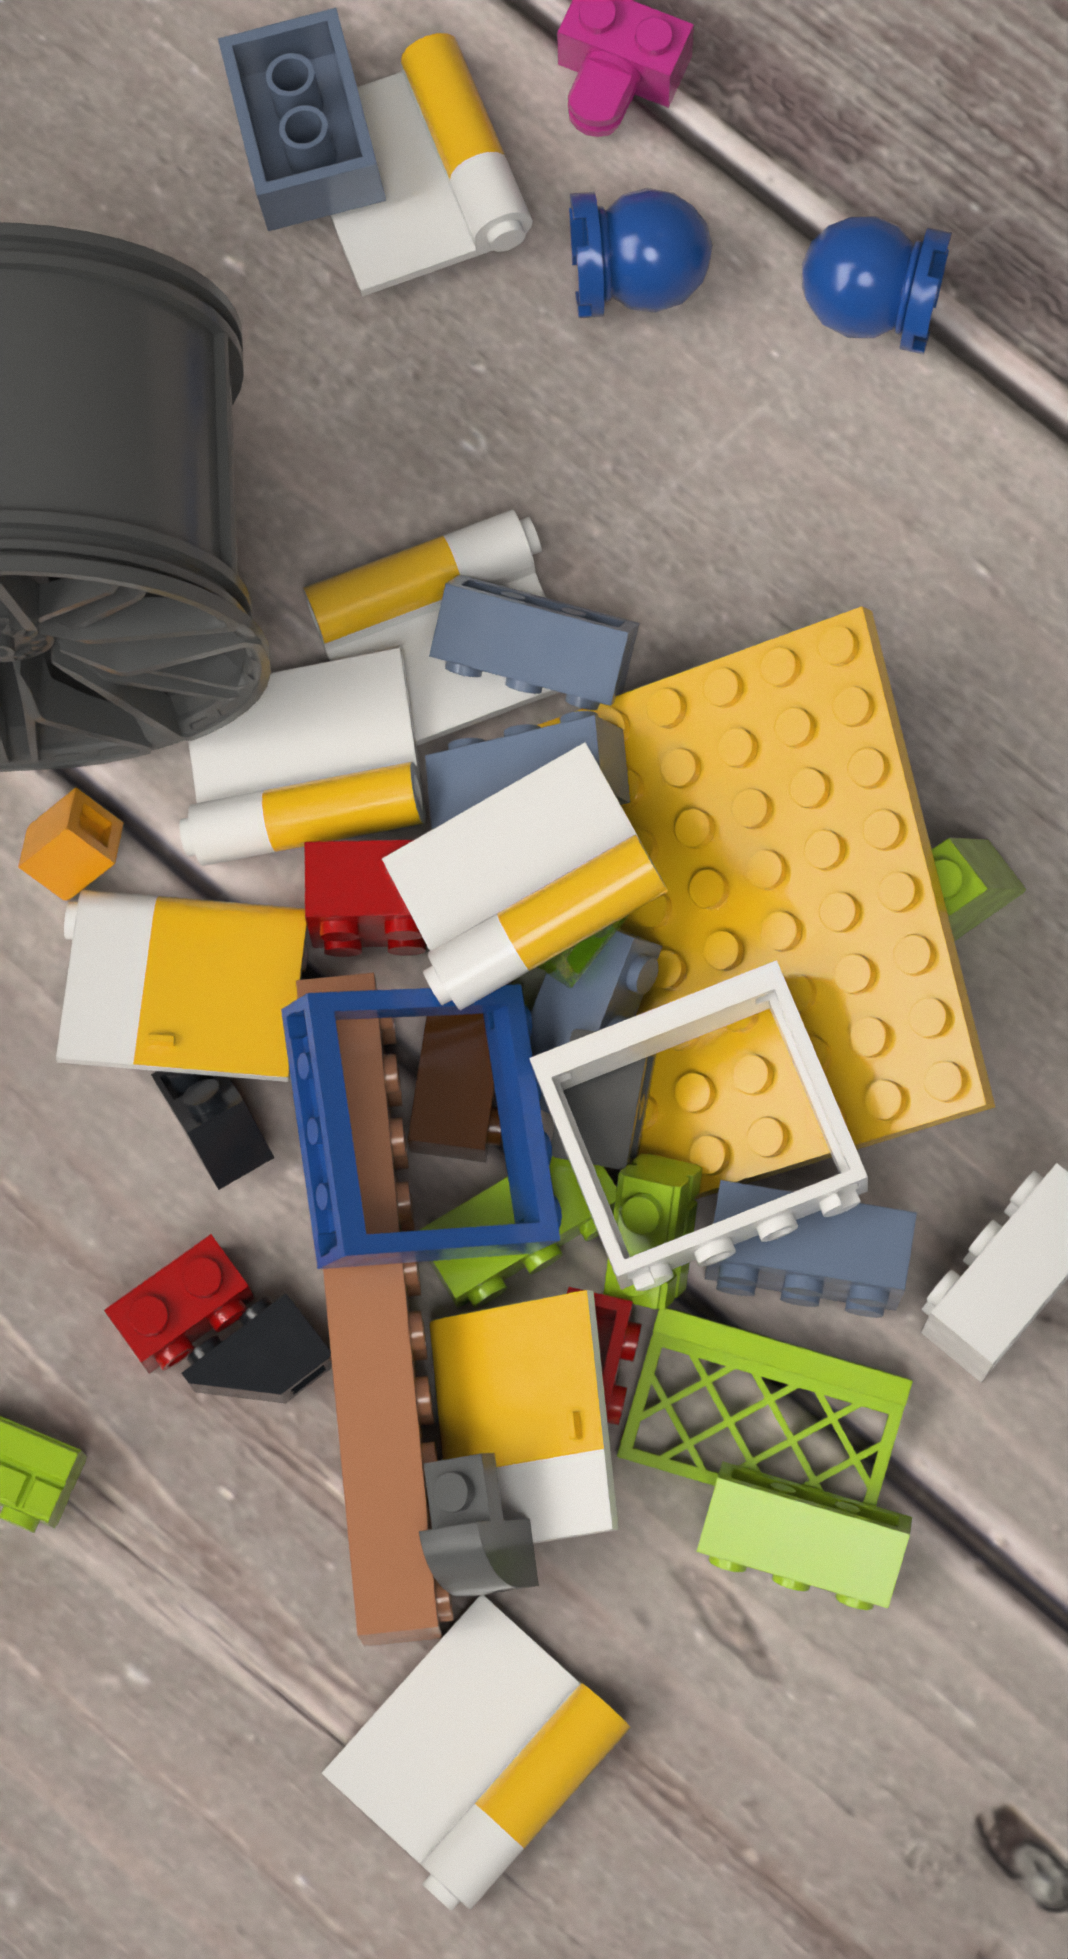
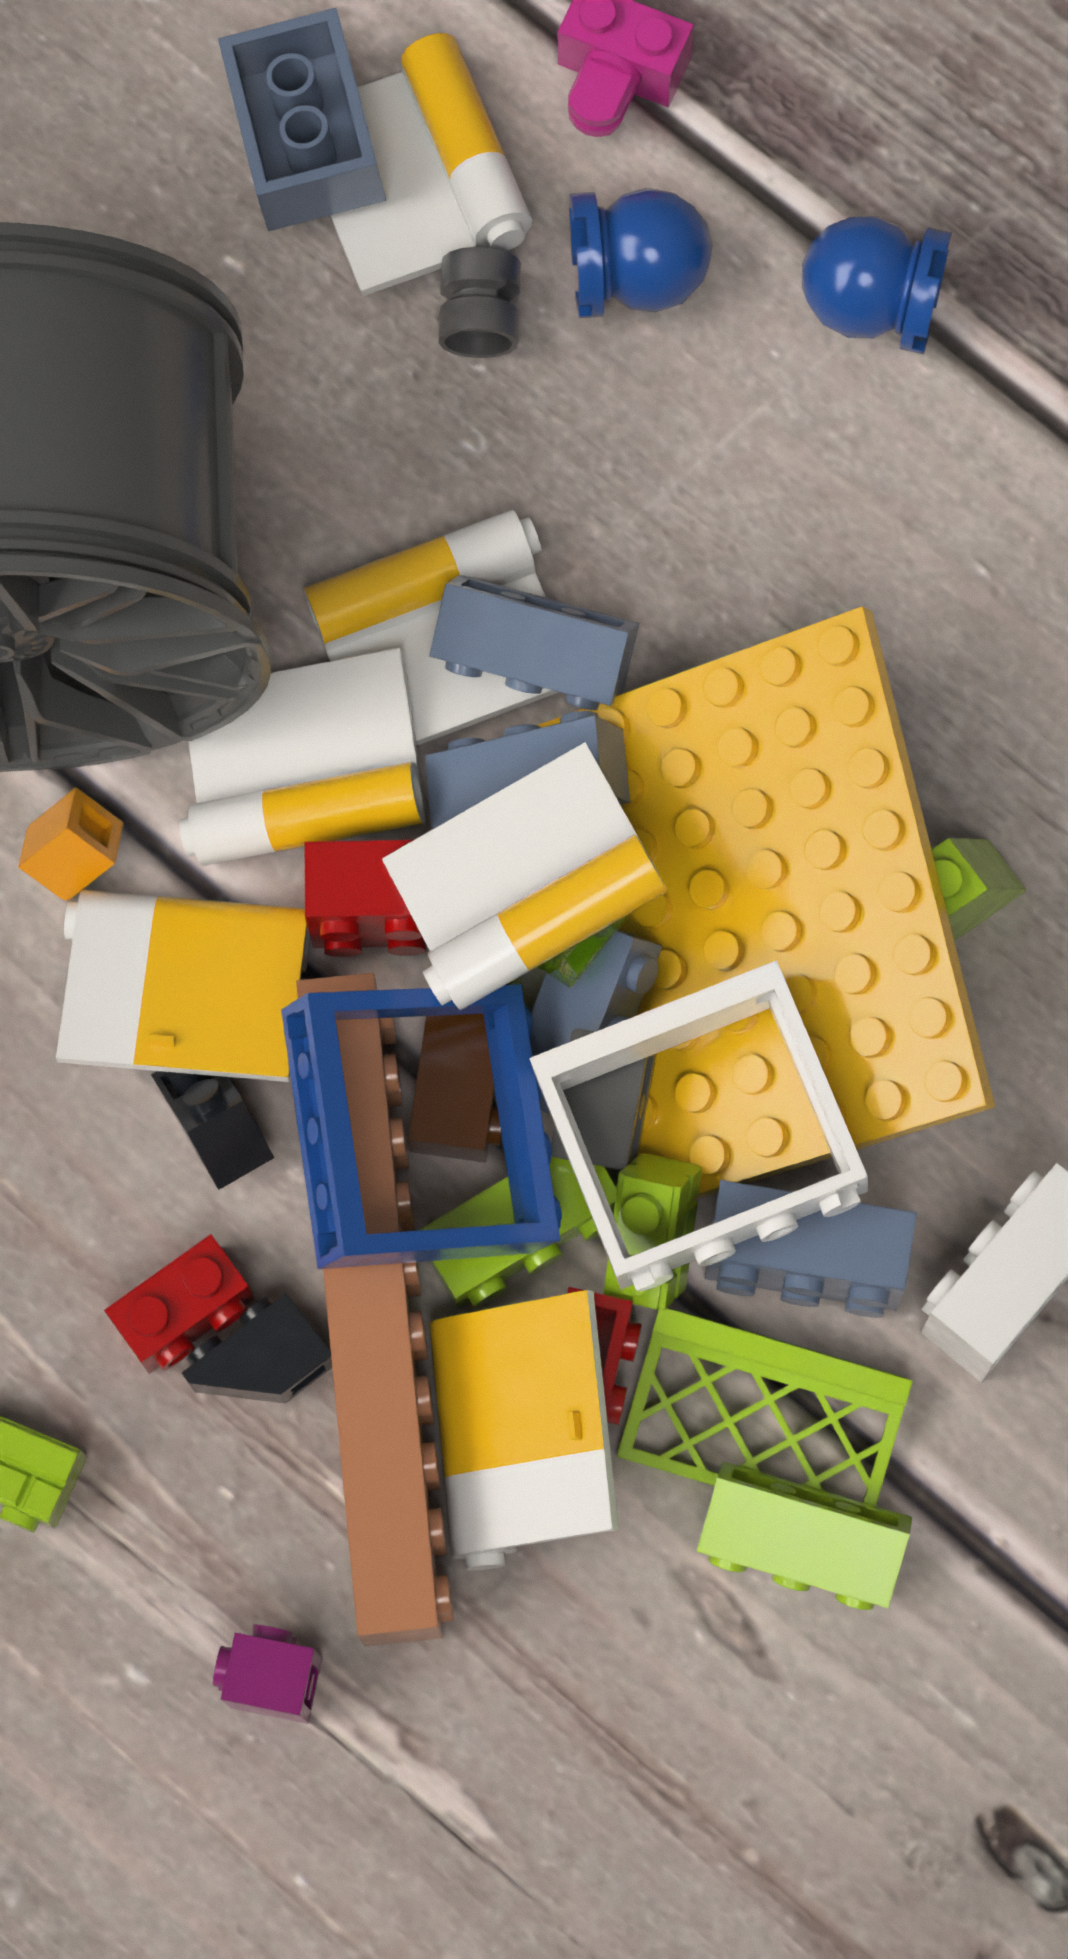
(268, 1674): none -> magenta brick
(469, 1541): dark grey brick -> none
(475, 1752): white door -> none
(480, 307): none -> flat silver wheel

